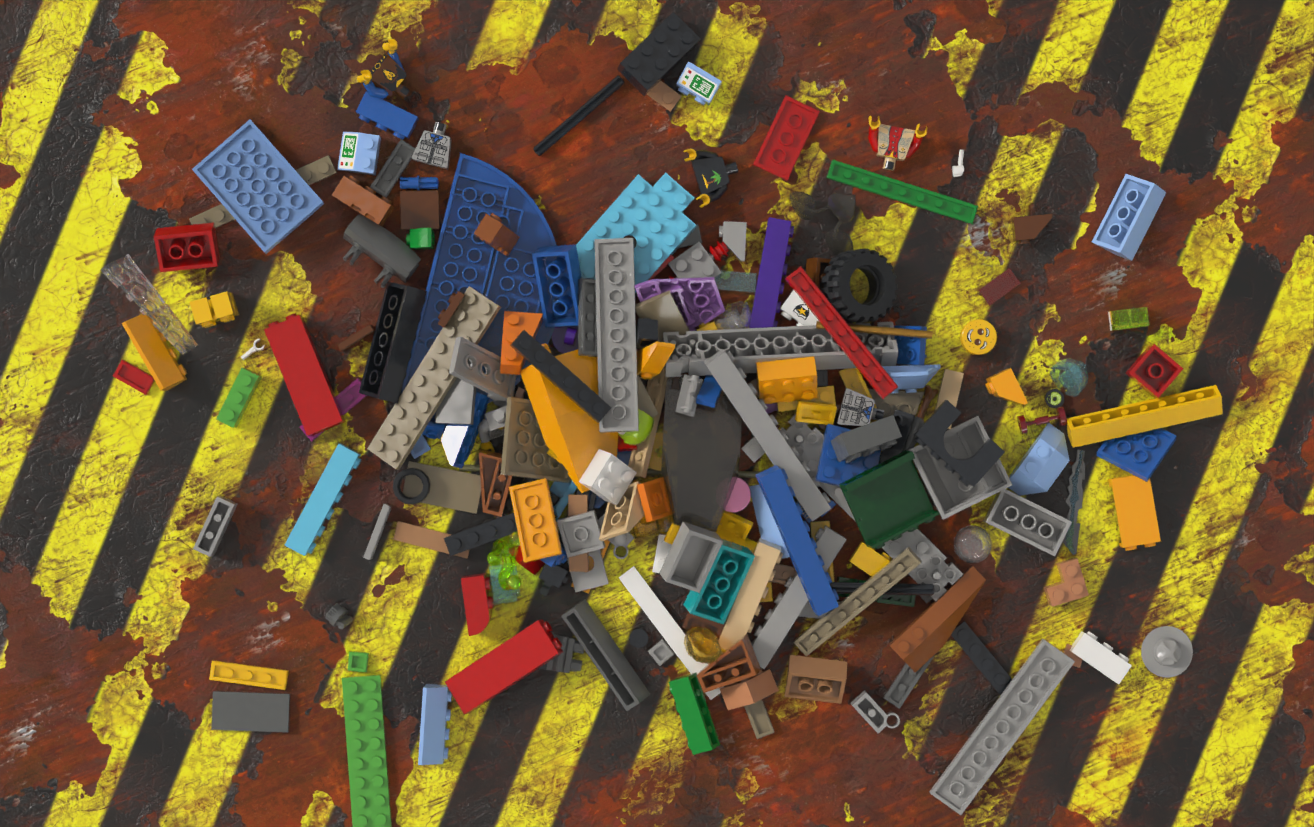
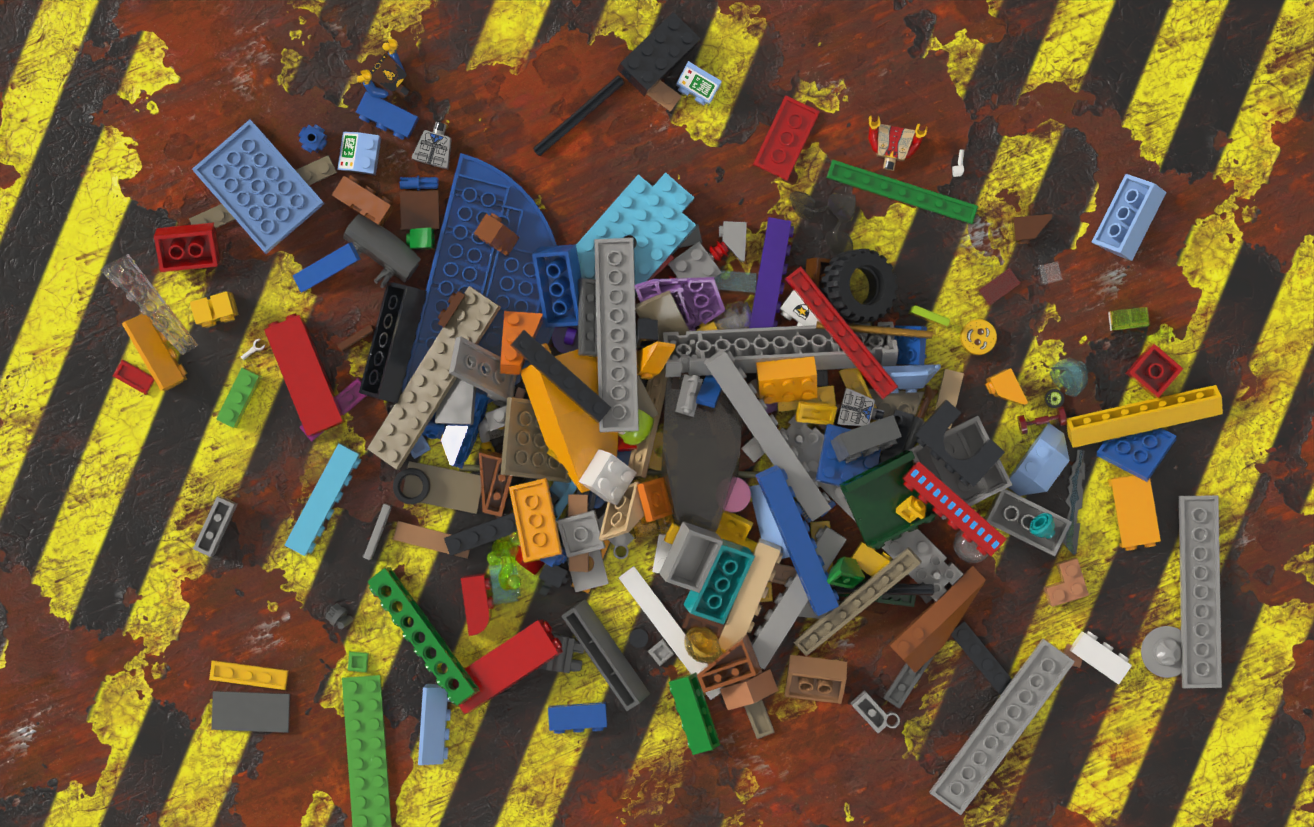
(319, 141): none -> blue brick
(326, 267): none -> blue tile
(378, 585): none -> green brick
(393, 168): dark grey tile -> none
(577, 717): none -> blue brick
(710, 174): black torso -> none
(845, 573): none -> green slope
(911, 509): none -> yellow bracket
(929, 316): none -> lime tile
(954, 509): none -> red brick
(1043, 526): none -> teal brick
(1050, 273): none -> clear tile
(1200, 591): none -> light grey plate

